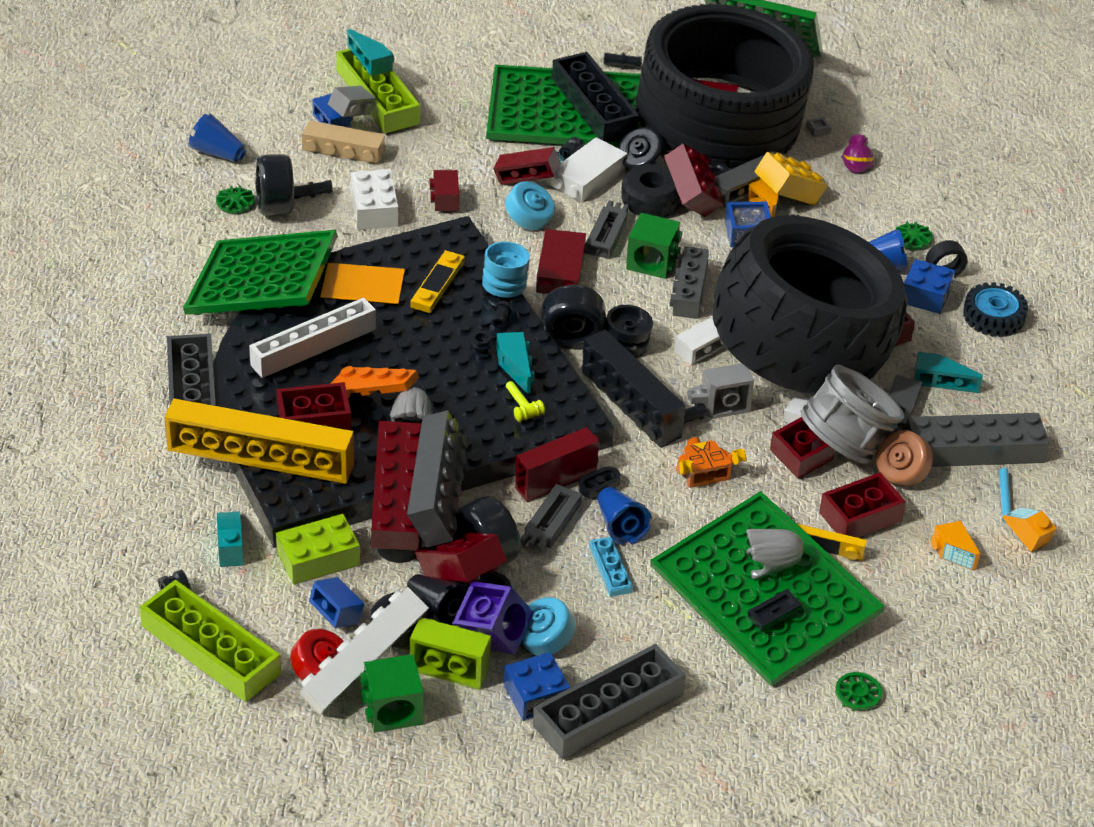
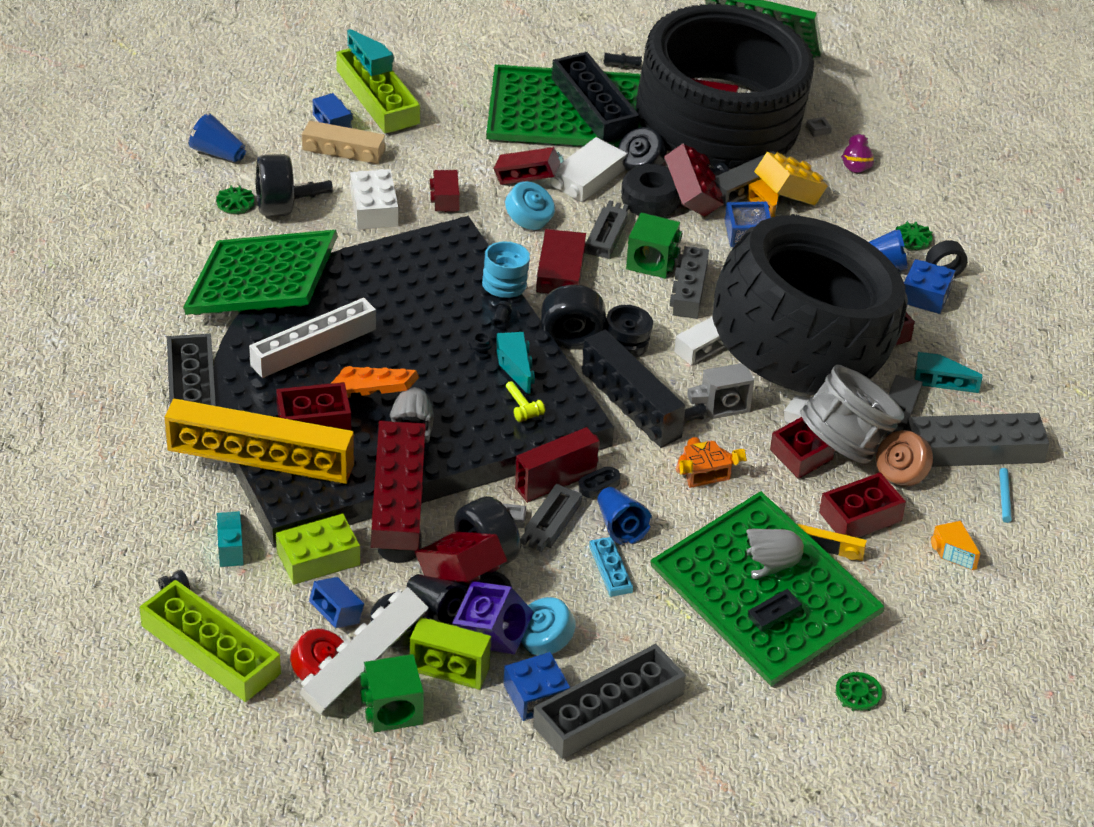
(351, 101): light grey brick -> none
(361, 281): light orange sticker -> none
(437, 281): yellow plate -> none
(437, 479): dark grey brick -> none
(518, 513): none -> light grey tile
(571, 147): black wheel -> none
(995, 309): black wheel -> none
(1031, 527): light orange slope -> none

